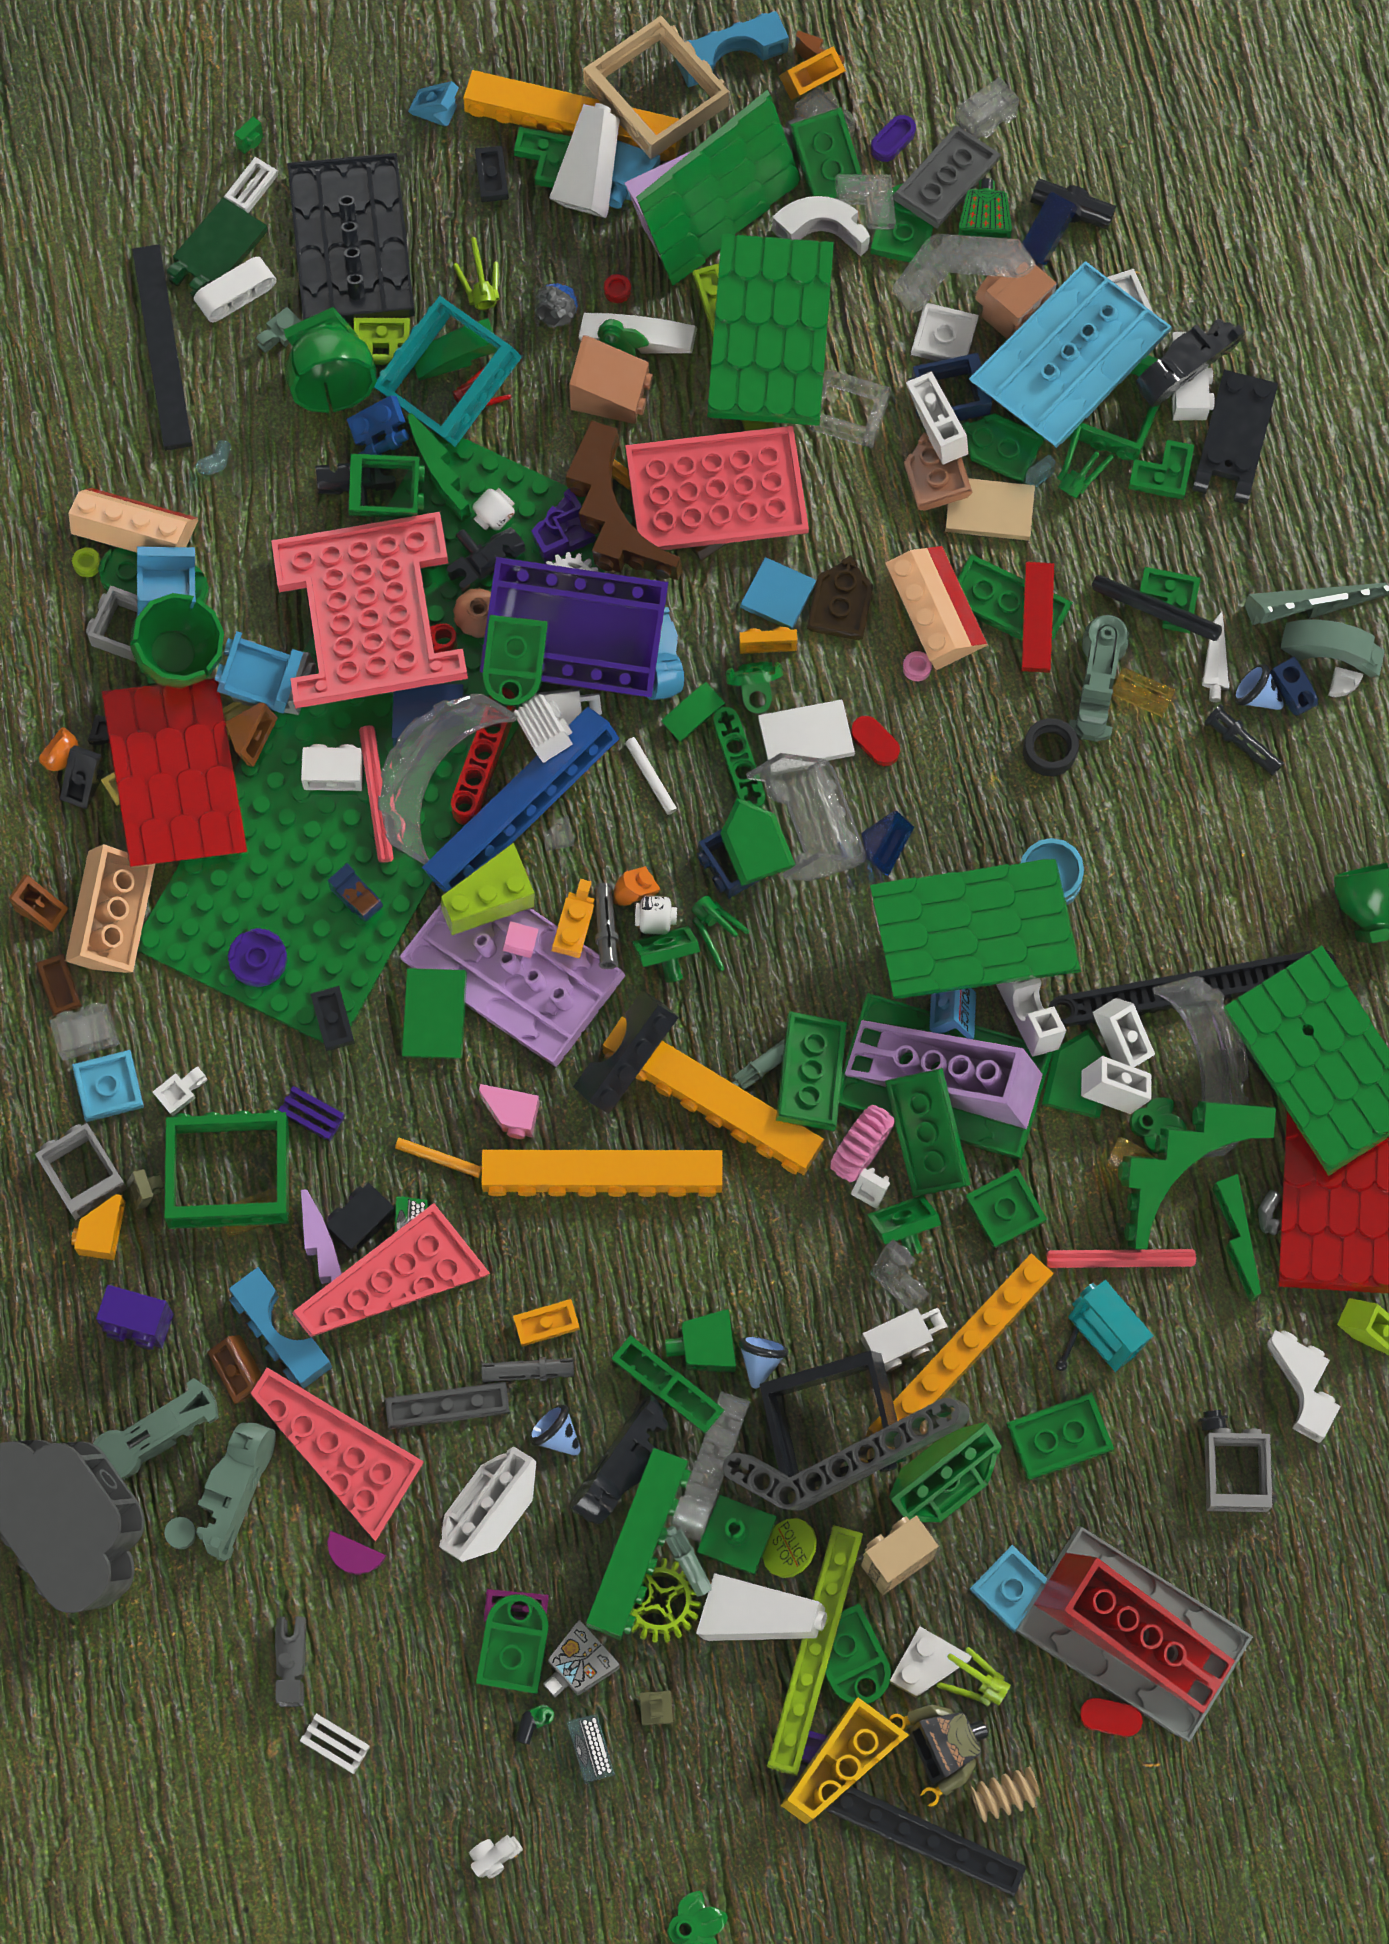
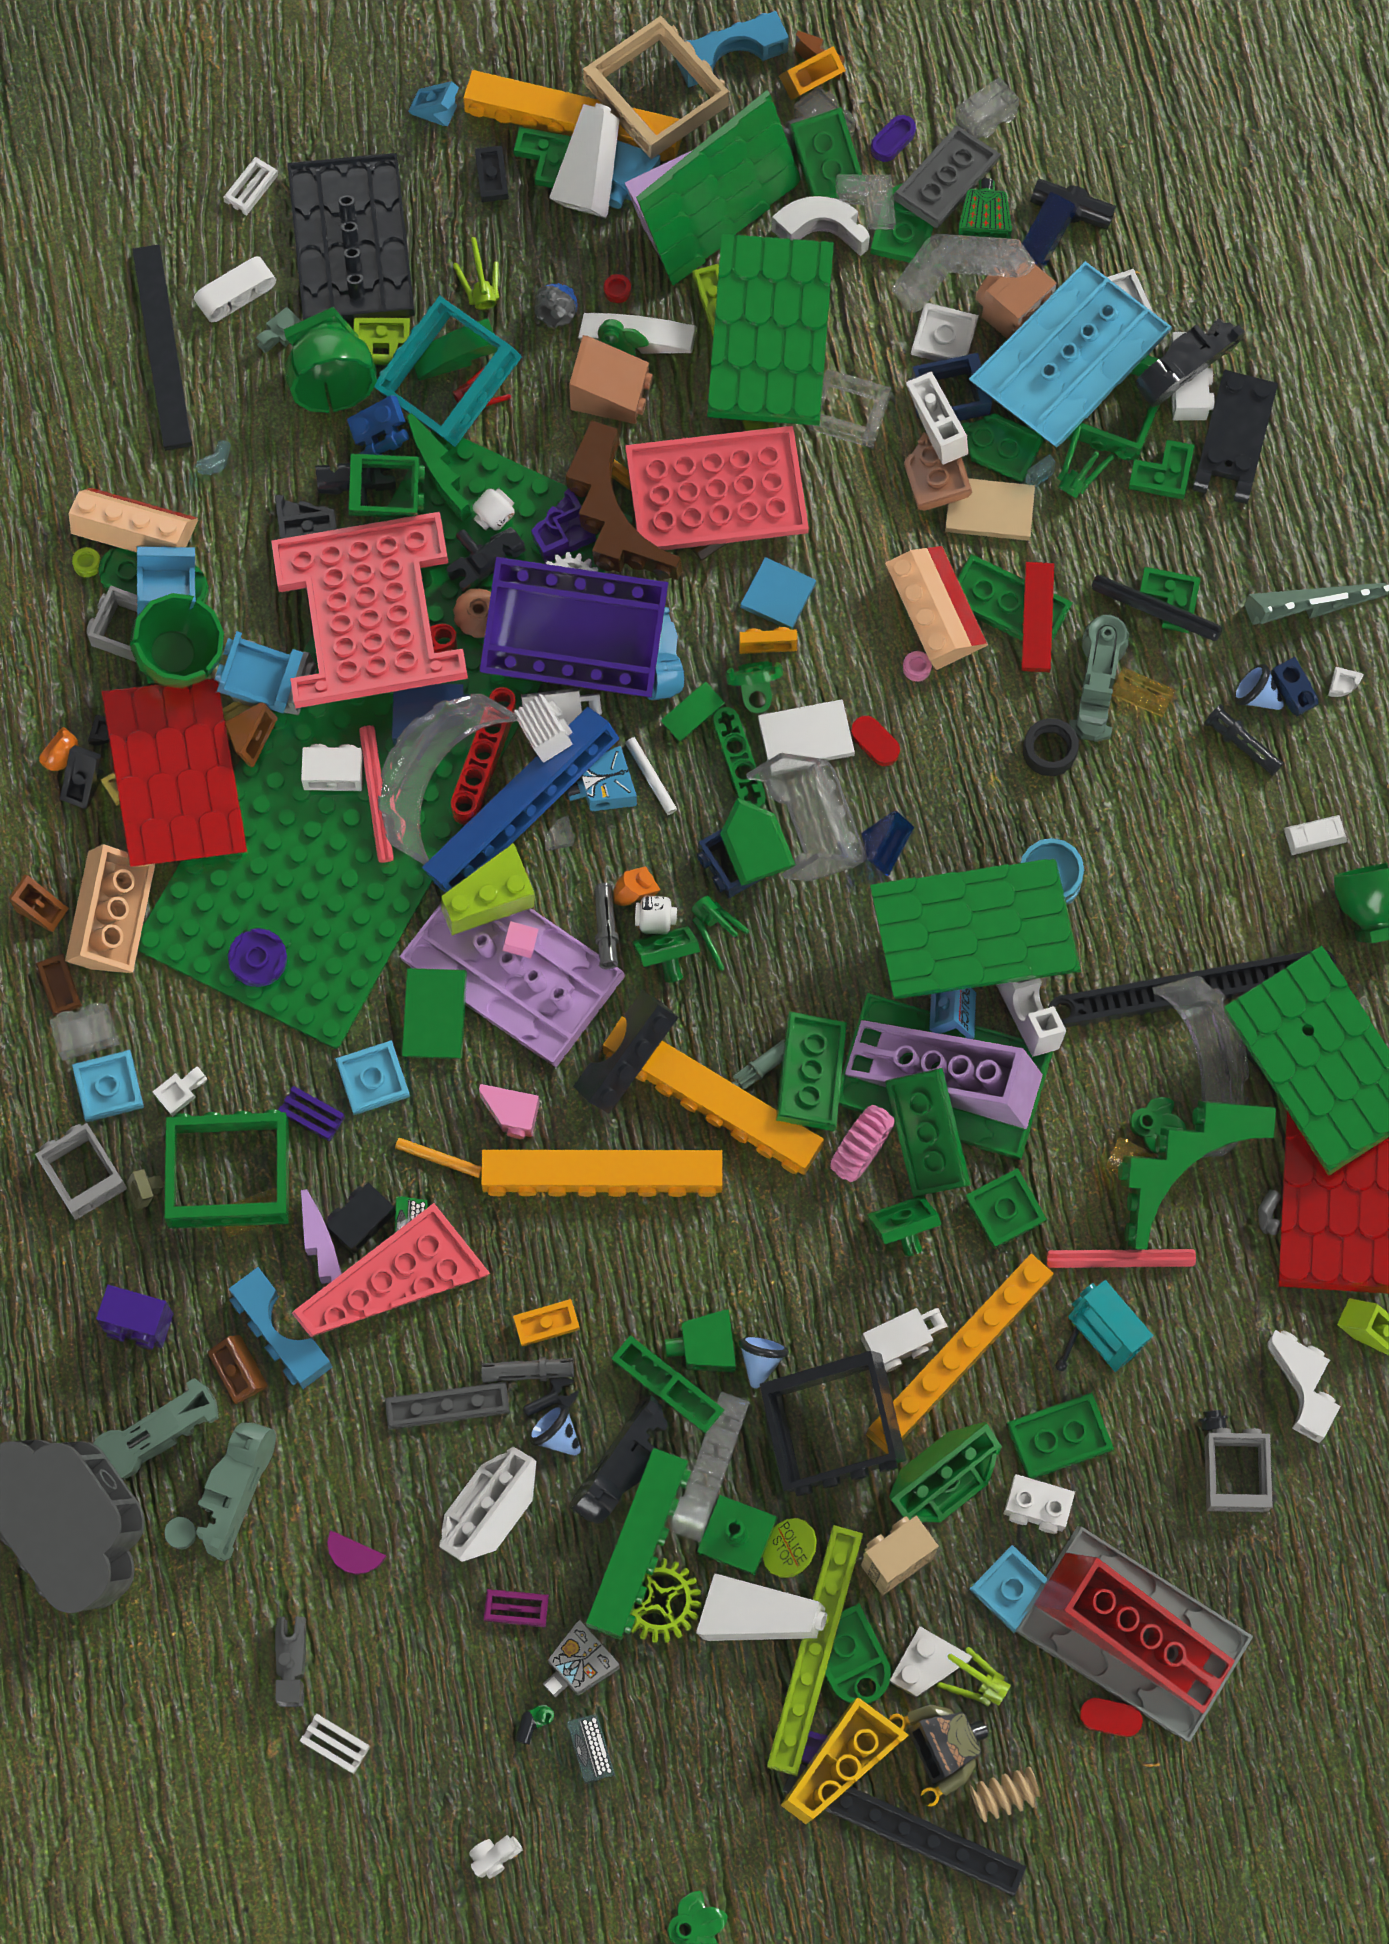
(100, 1230): light orange slope -> none
(216, 245): dark green tile -> none
(249, 135): green plate -> none
(303, 518): none -> black wing
(332, 1018): black plate -> none
(350, 1458): coral wing -> none
(354, 893): dark blue leg -> none
(372, 1077): none -> medium azure tile
(513, 1647): green tile -> none
(514, 656): green tile -> none
(552, 1398): none -> black bar
(574, 921): light orange hinge -> none
(606, 783): none -> dark azure torso
(656, 1708): olive tile -> none
(685, 1555): sand green piece -> none
(841, 601): dark brown tile -> none
(854, 1455): dark grey beam -> none
(870, 1187): white tile -> none
(892, 1274): clear plate -> none
(1038, 1504): none -> white brick
(1065, 1075): green tile -> none
(1116, 1085): white brick -> none
(1123, 1032): white brick -> none
(1215, 668): white bar -> none
(1239, 1249): green slope -> none
(1315, 835): none -> white tile
(1333, 640): sand green arch -> none

